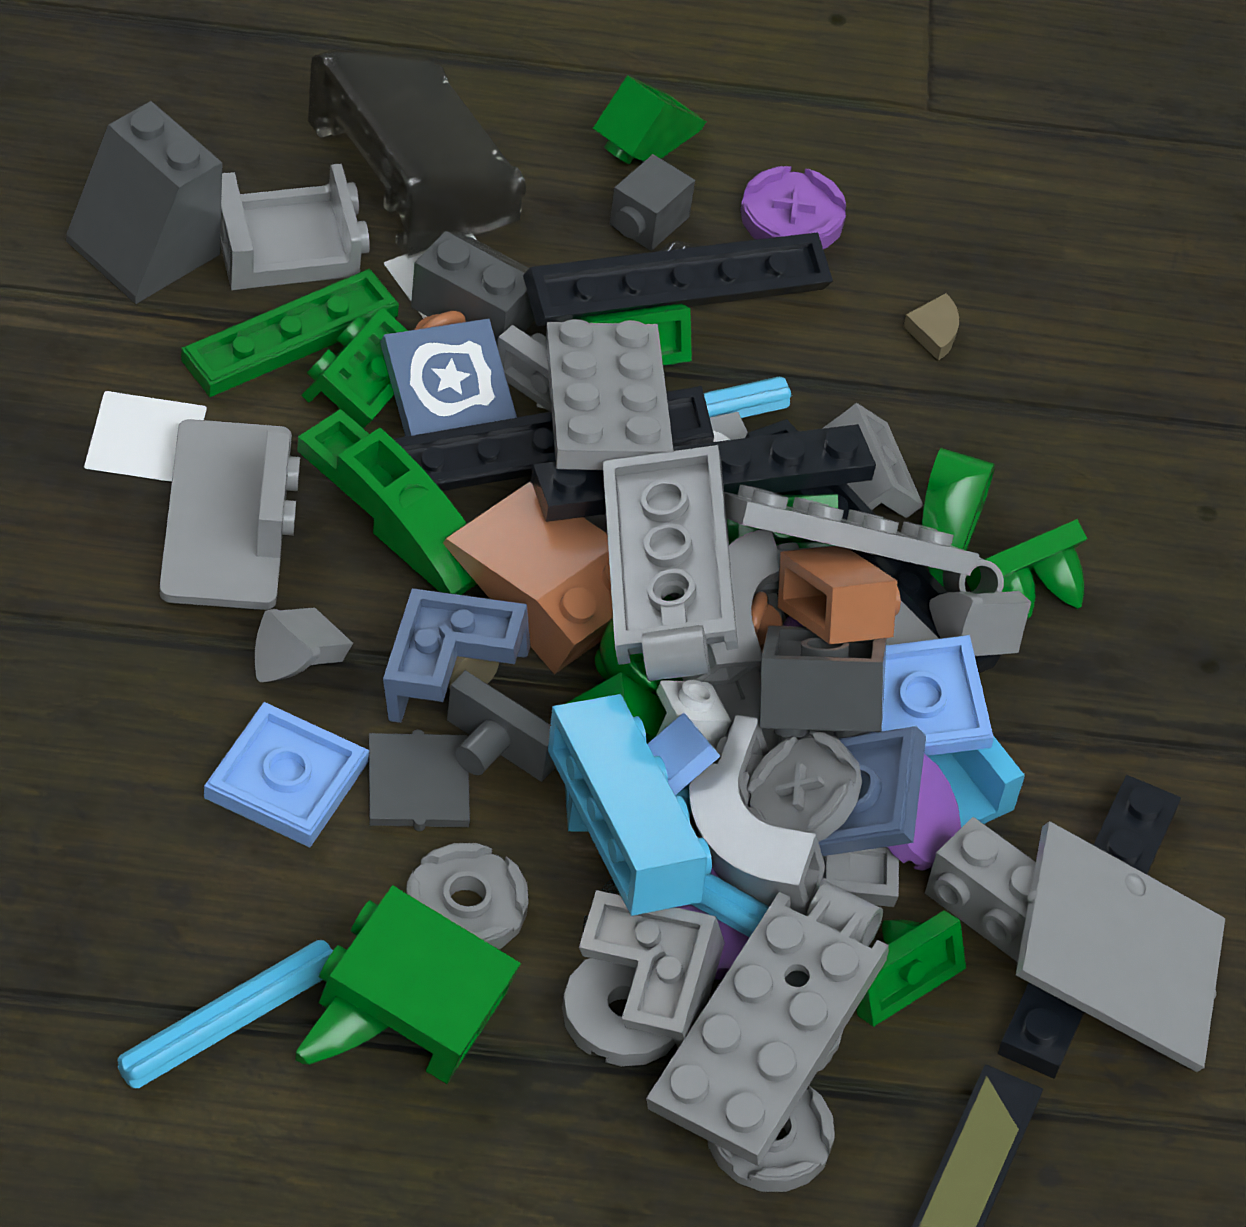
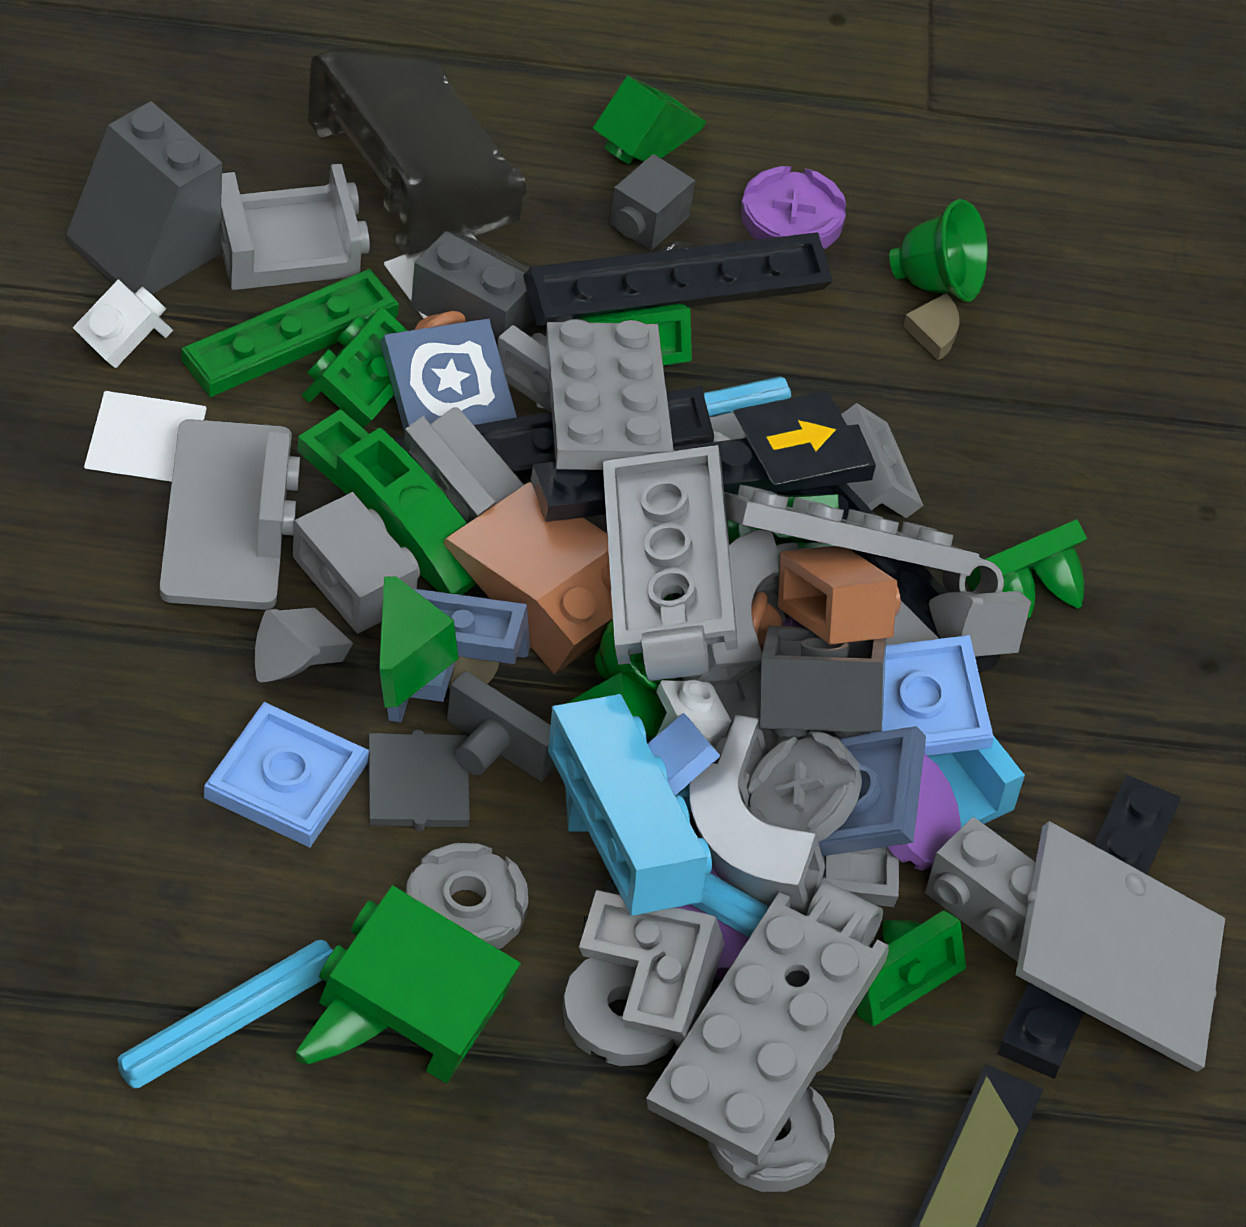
(121, 322): none -> white bracket
(348, 557): none -> light grey brick
(415, 642): none -> green slope
(460, 462): none -> light grey panel
(800, 437): none -> black sticker
(945, 253): none -> green hat
(956, 497): green piece -> none

